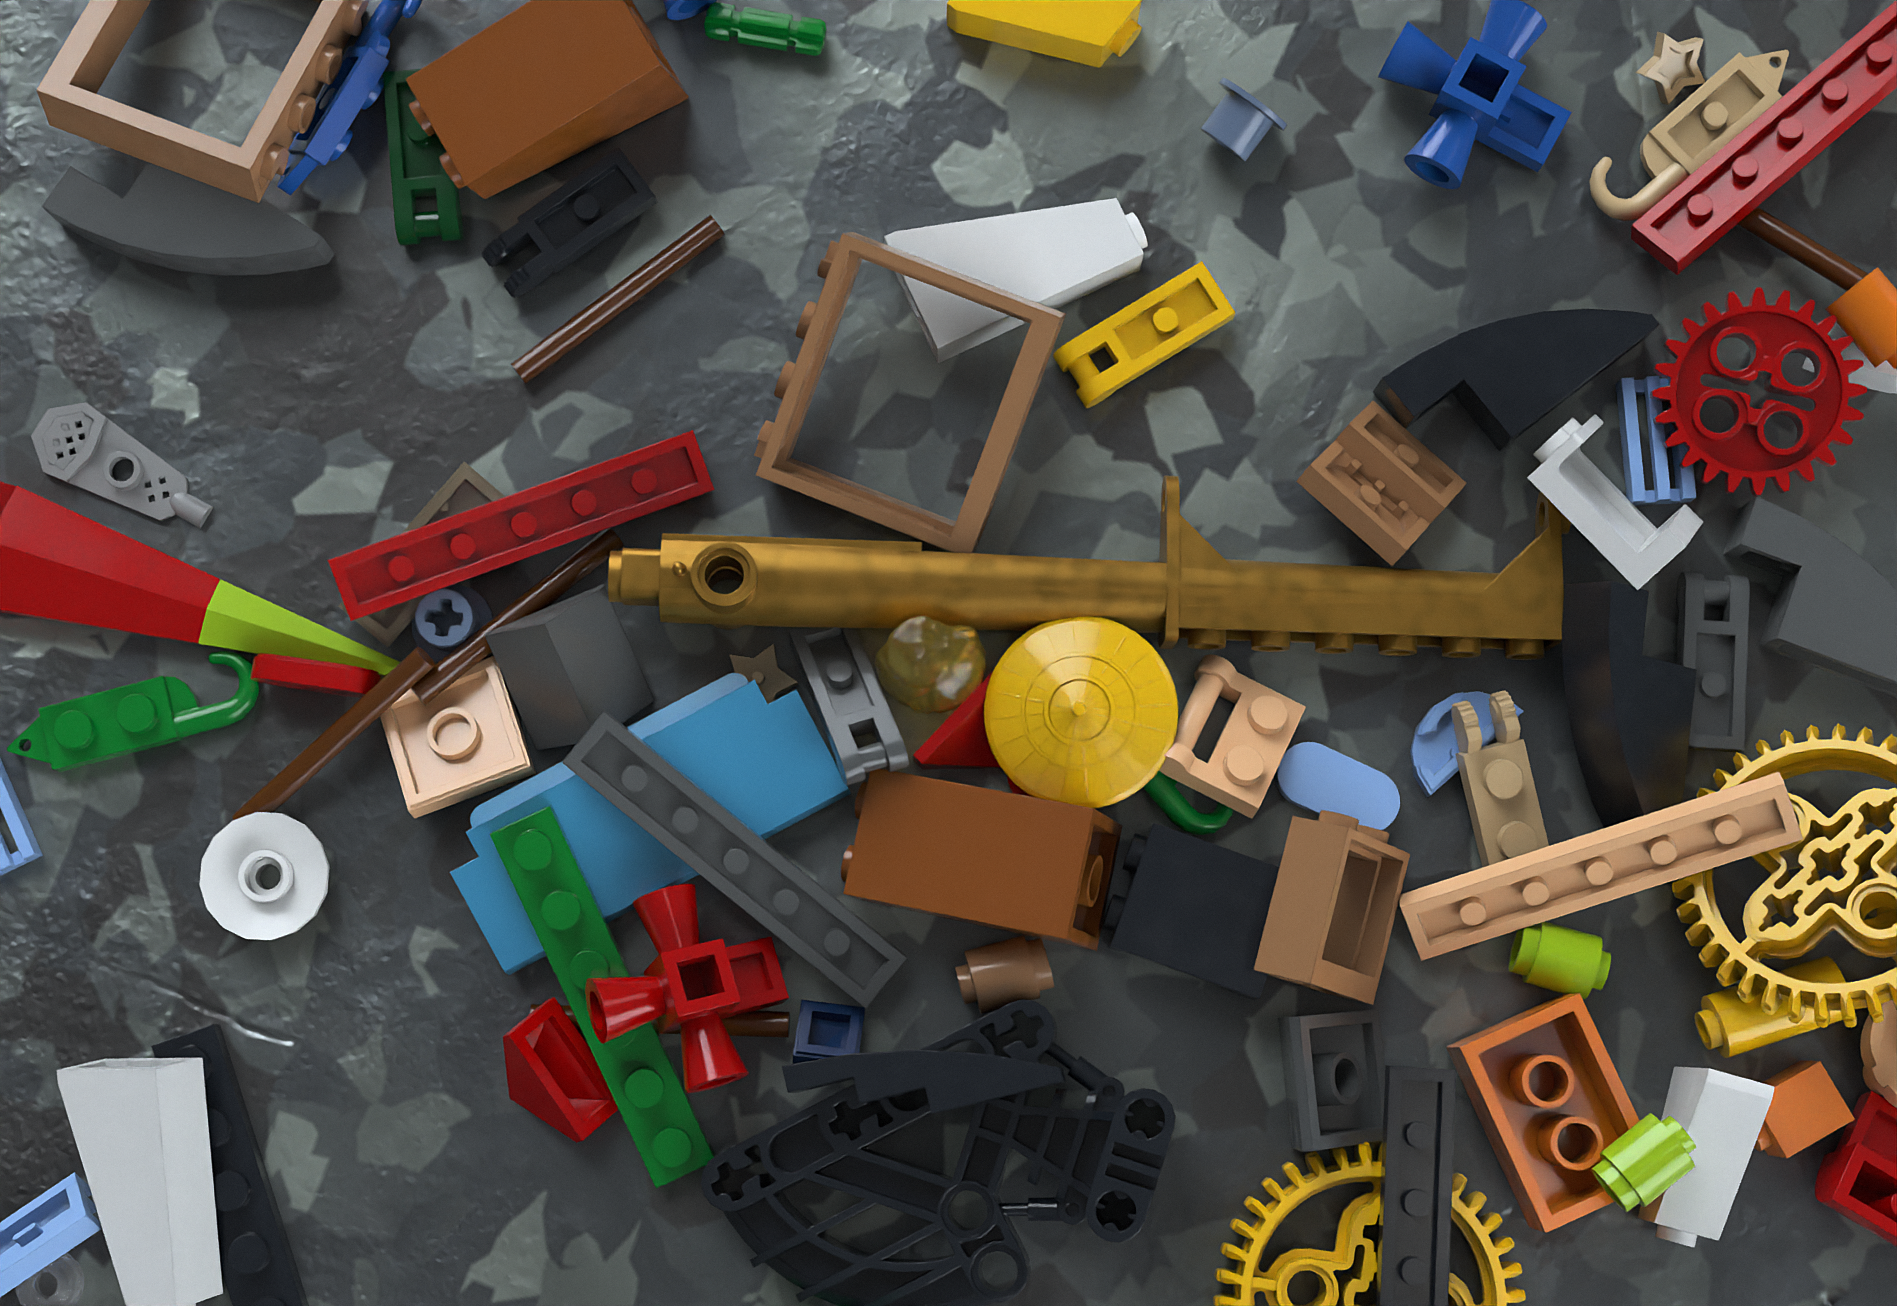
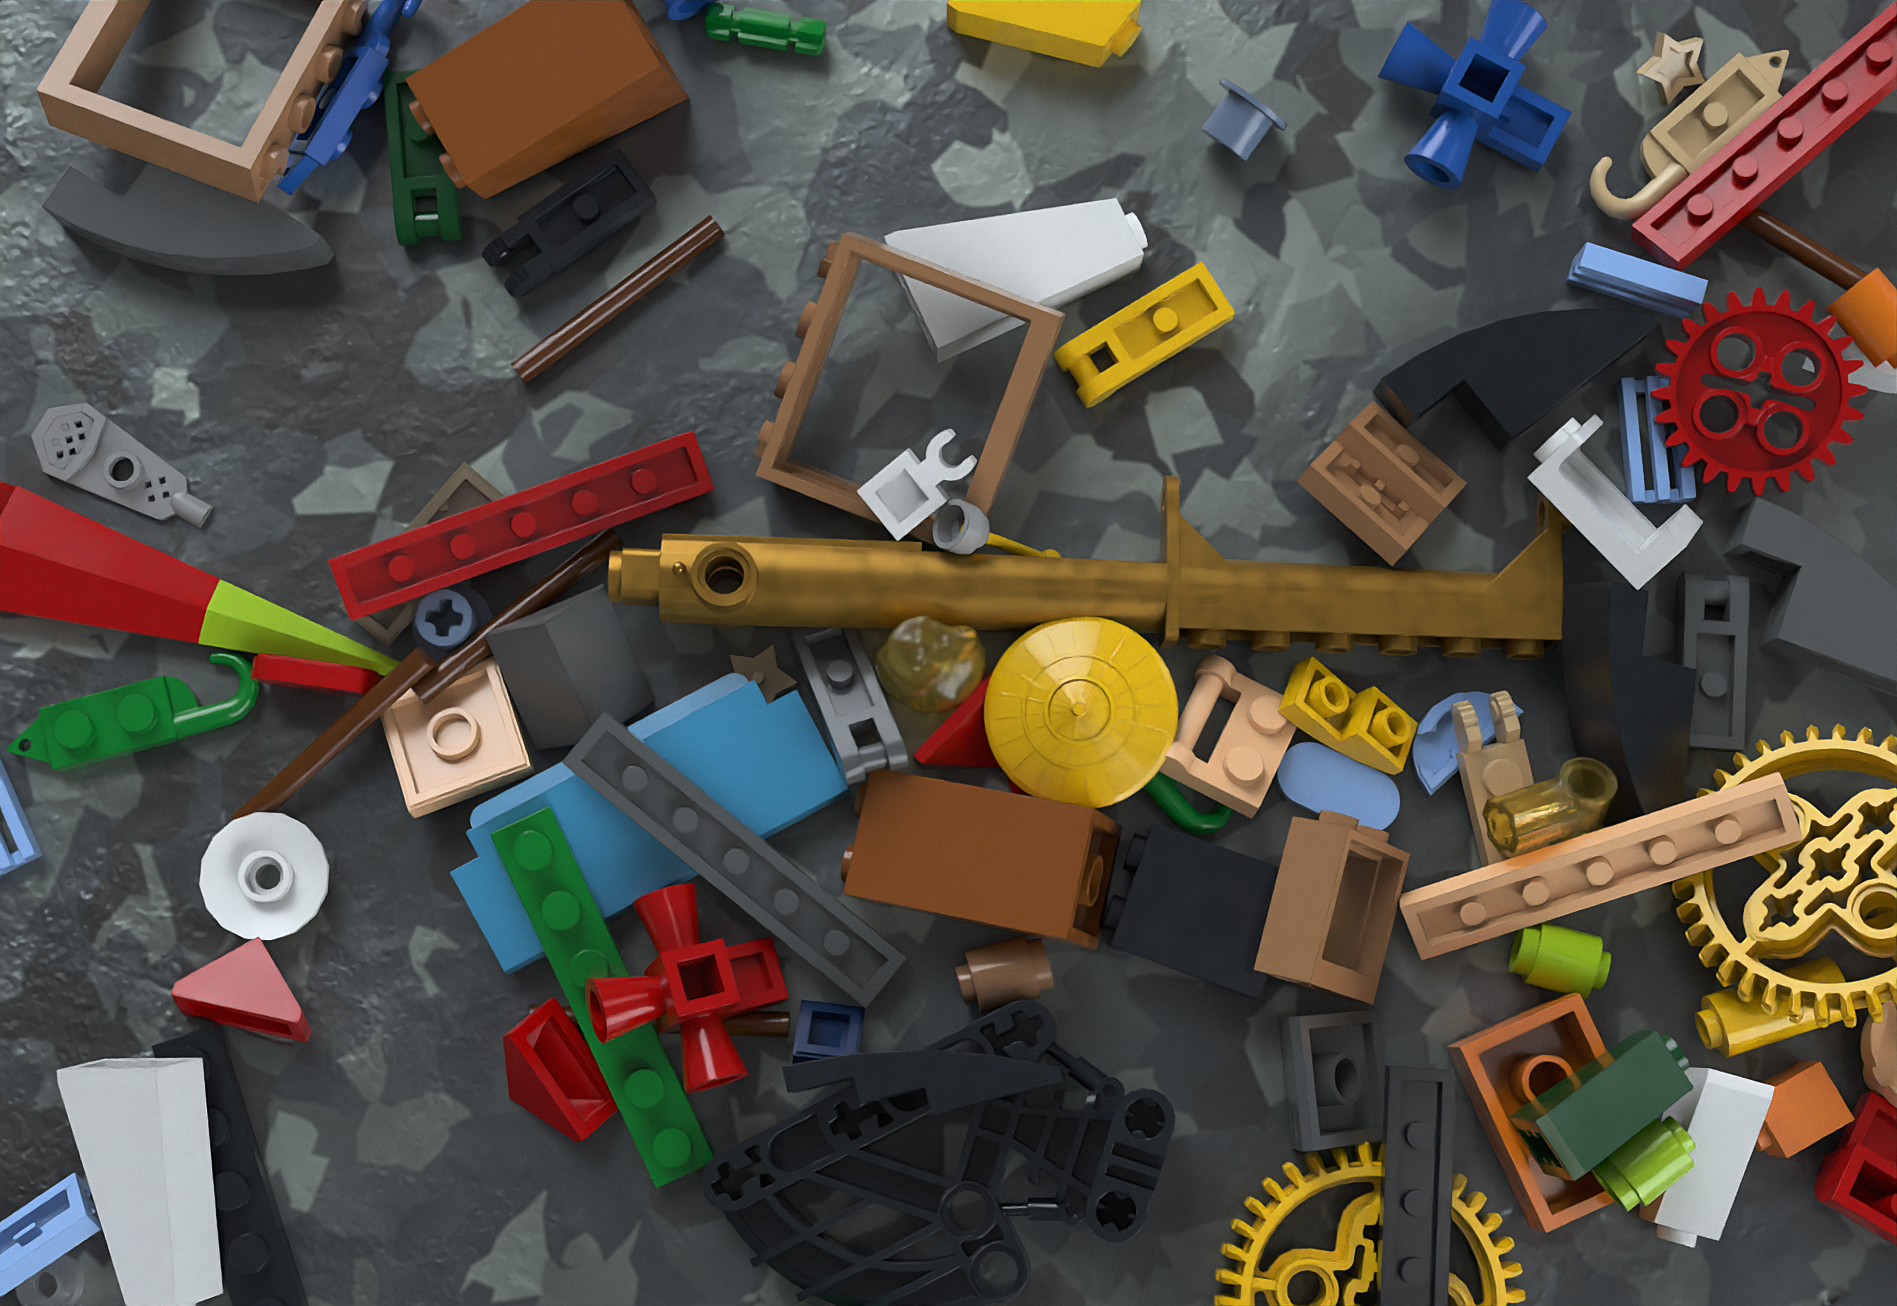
(244, 993): none -> slope
(910, 489): none -> white plate
(965, 527): none -> light grey hinge
(1355, 724): none -> yellow slope
(1552, 808): none -> clear yellow piece
(1603, 1104): none -> dark green slope
(1636, 281): none -> light blue tile

